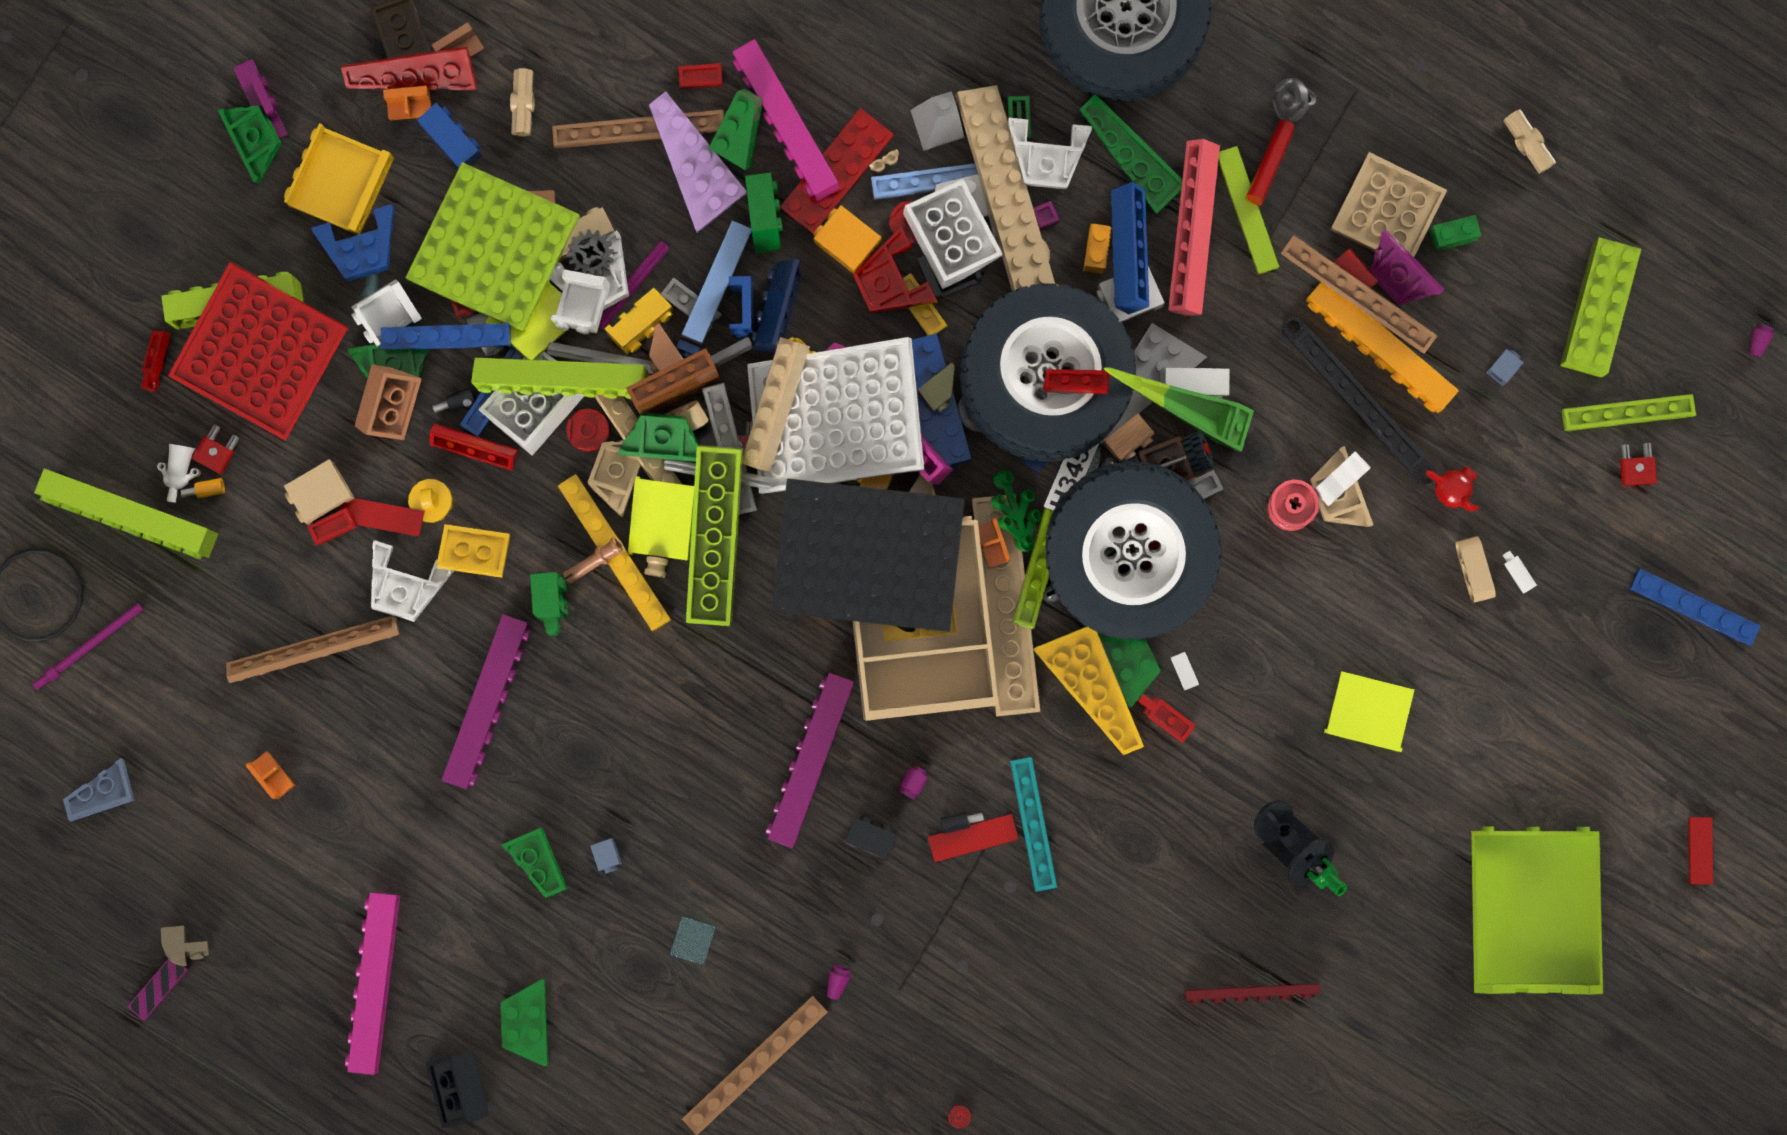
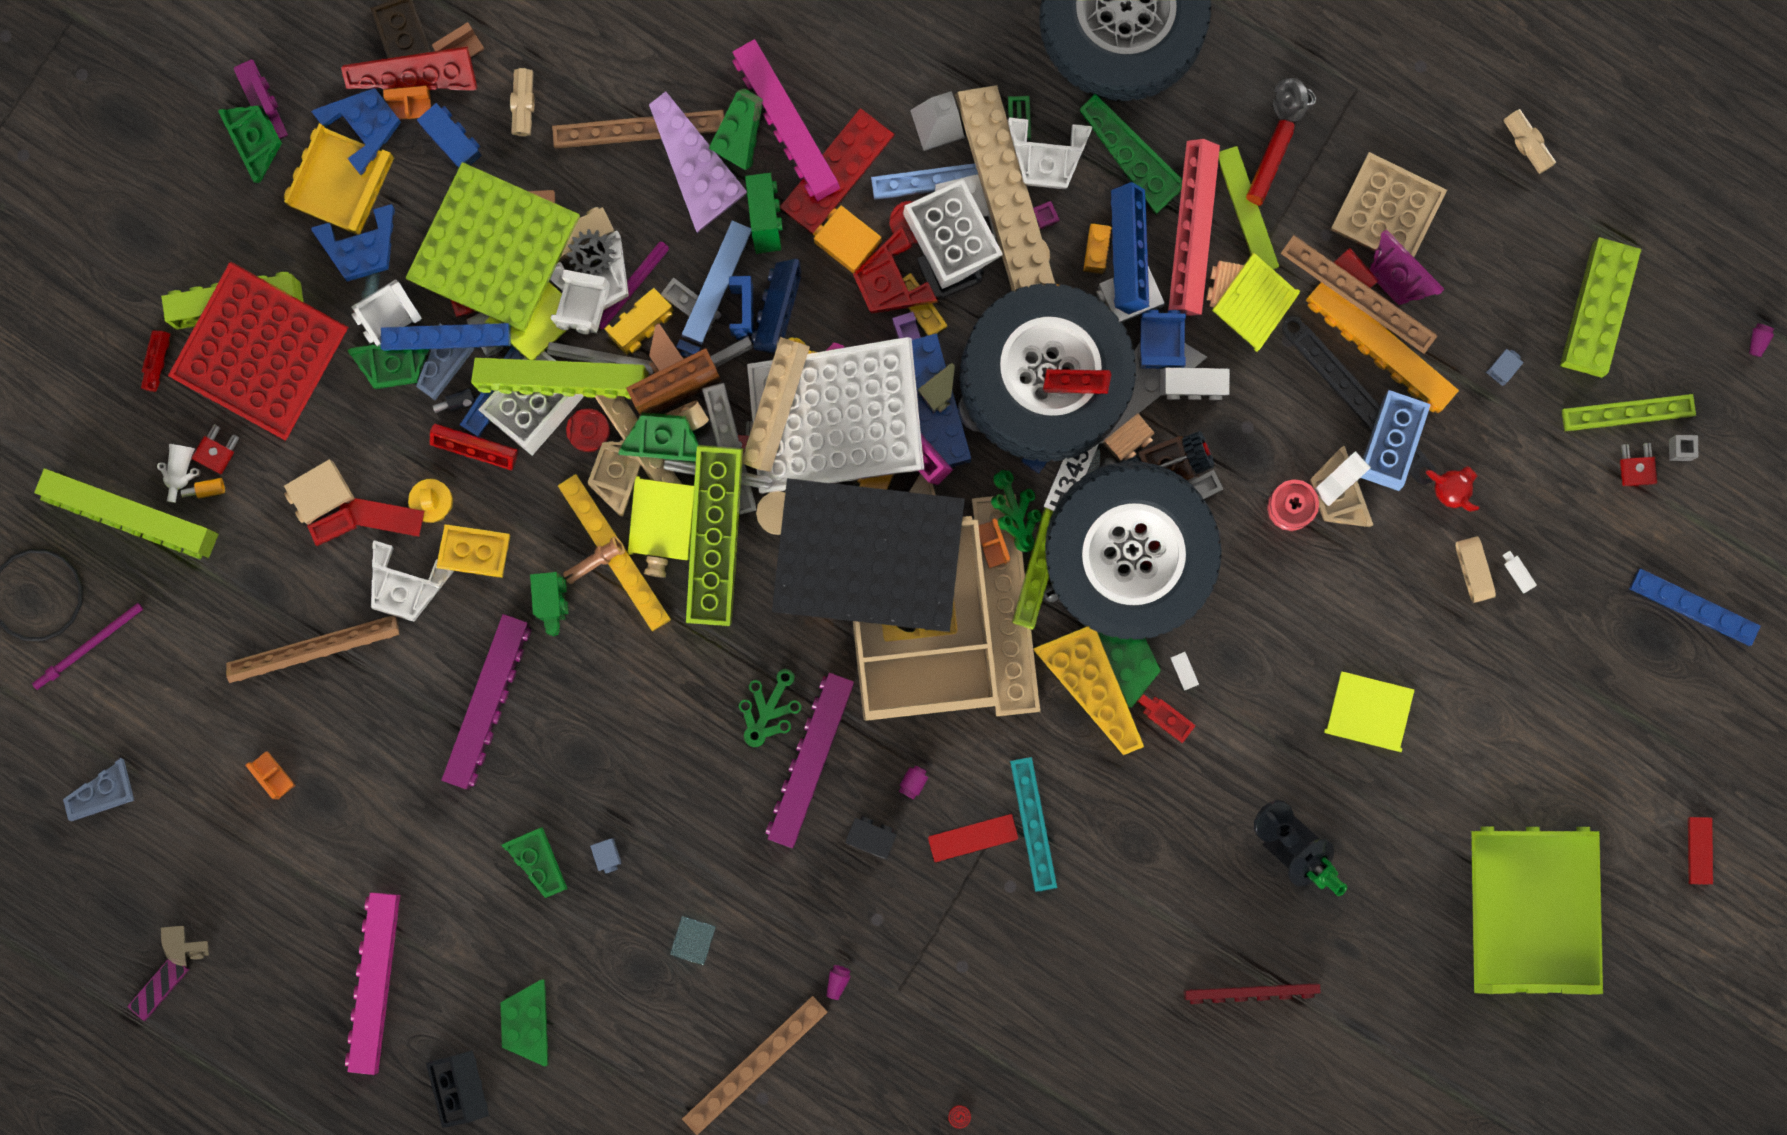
(368, 117): none -> blue wing
(387, 402): nougat slope -> none
(441, 368): none -> sand blue wing
(700, 76): red tile -> none
(767, 711): none -> green plant
(770, 512): none -> tan tile
(890, 159): tan piece -> none
(906, 326): none -> medium lavender panel
(959, 822): black piece -> none
(1162, 340): none -> blue panel
(1215, 417): bright green plate -> none
(1223, 276): none -> light nougat brick
(1255, 301): none -> neon yellow piece
(1394, 439): none -> light blue brick
(1455, 233): green brick -> none
(1683, 448): none -> light grey brick

